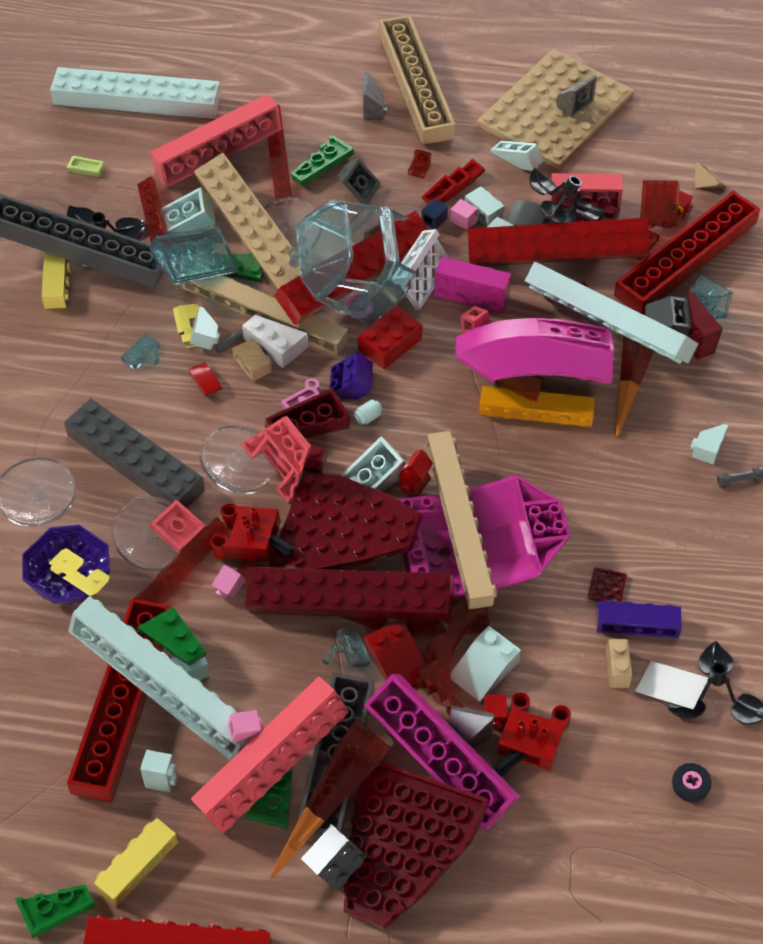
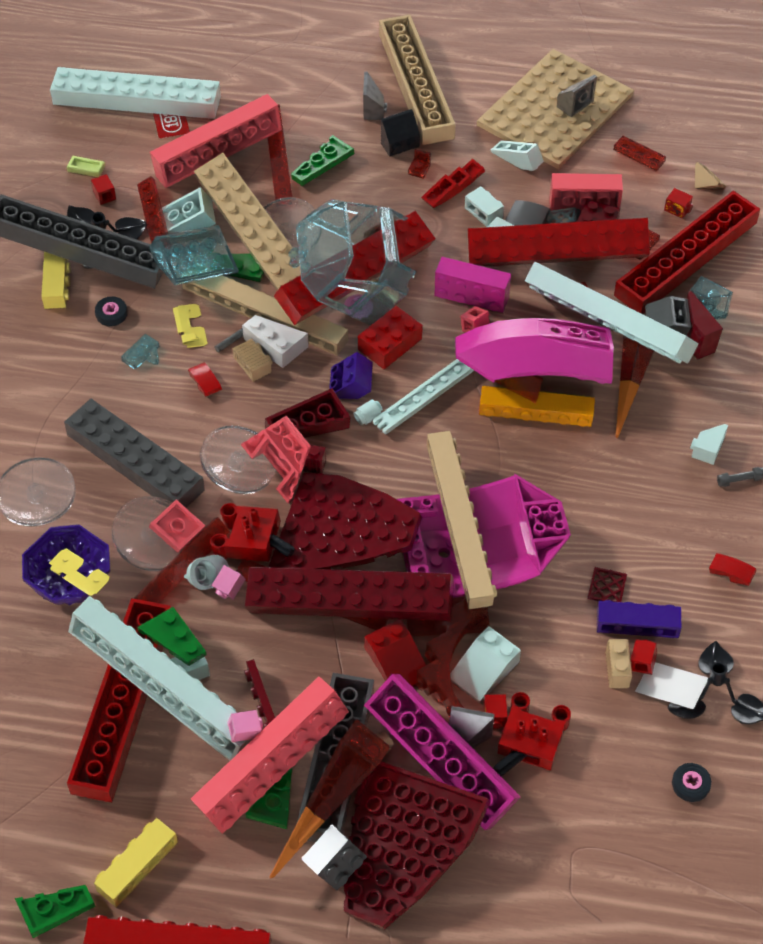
(103, 189): none -> red brick
(111, 318): none -> black bush
(158, 771): light aqua brick -> none
(170, 125): none -> red sticker
(204, 330): light aqua slope -> none
(204, 571): none -> light aqua piece
(258, 692): none -> dark red plate
(302, 395): bright pink hinge -> none
(351, 646): clear light blue plate -> none
(359, 180): flat silver slope -> none
(377, 466): light aqua slope -> none
(399, 133): none -> black slope
(415, 259): white fence -> none
(415, 473): red brick -> none
(421, 396): none -> light aqua hinge
(434, 214): dark blue brick -> none
(463, 214): bright pink brick -> none
(543, 185): black plant -> none
(639, 153): none -> clear red plate
(644, 656): none -> red brick
(660, 202): clear red brick -> none
(735, 569): none -> red slope

